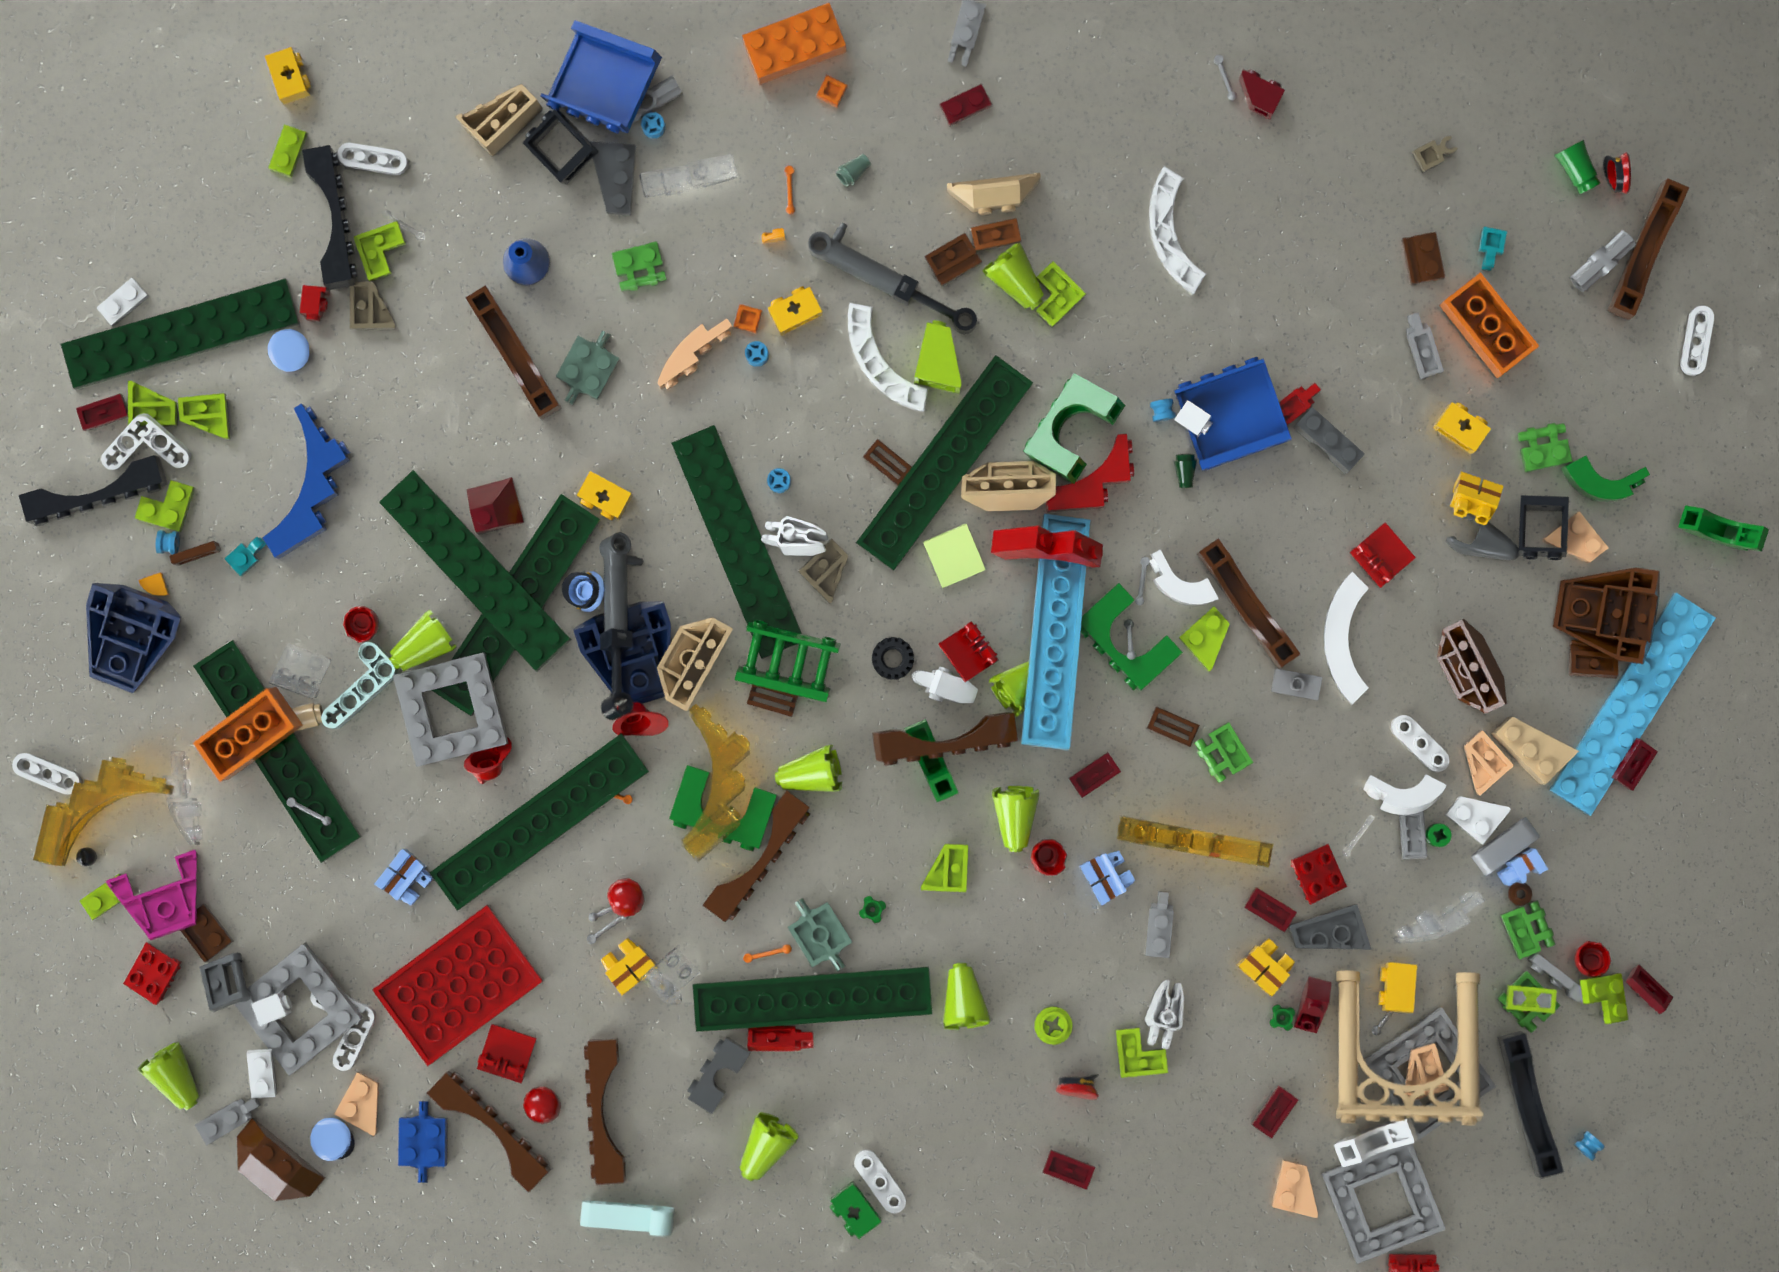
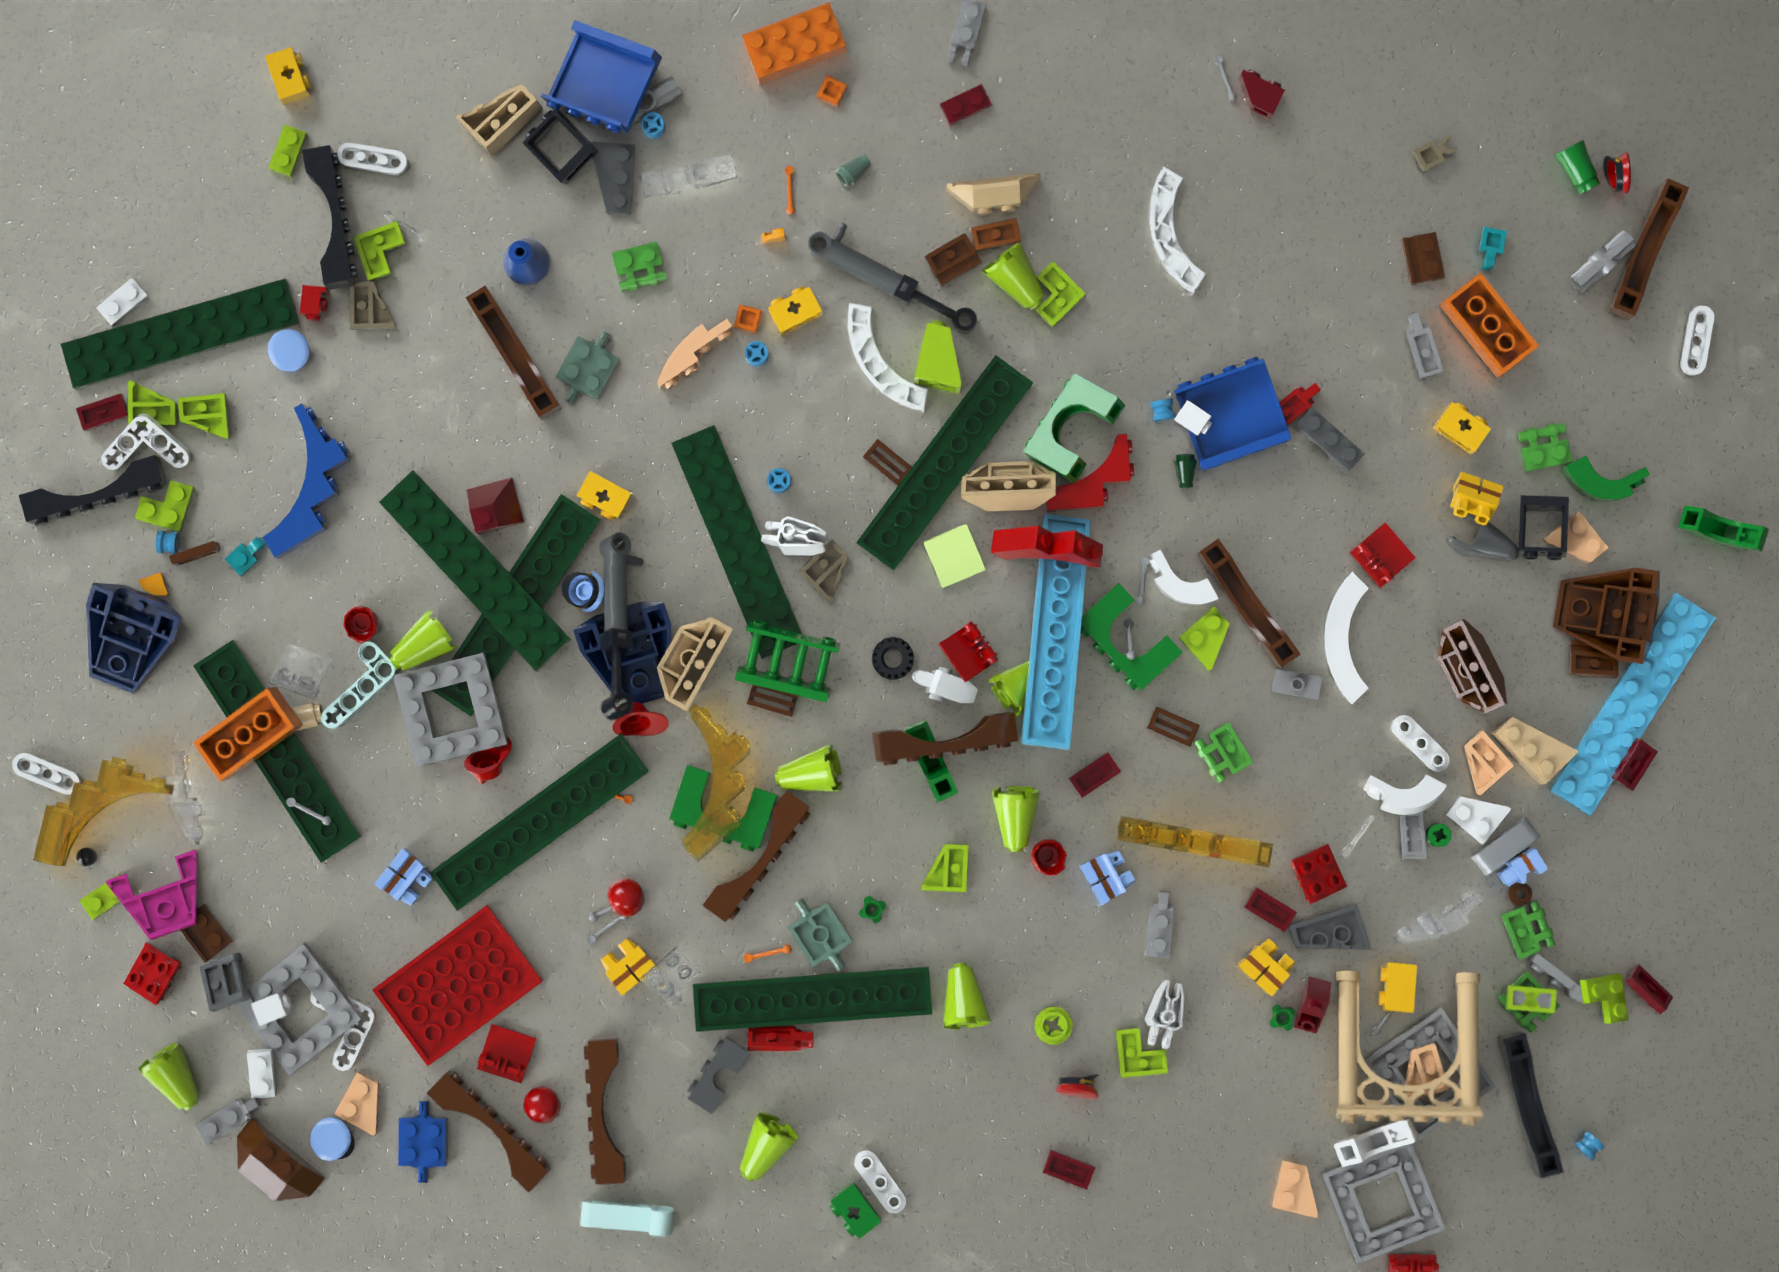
(1274, 1112): dark red plate -> none
(1592, 959): red hair -> none

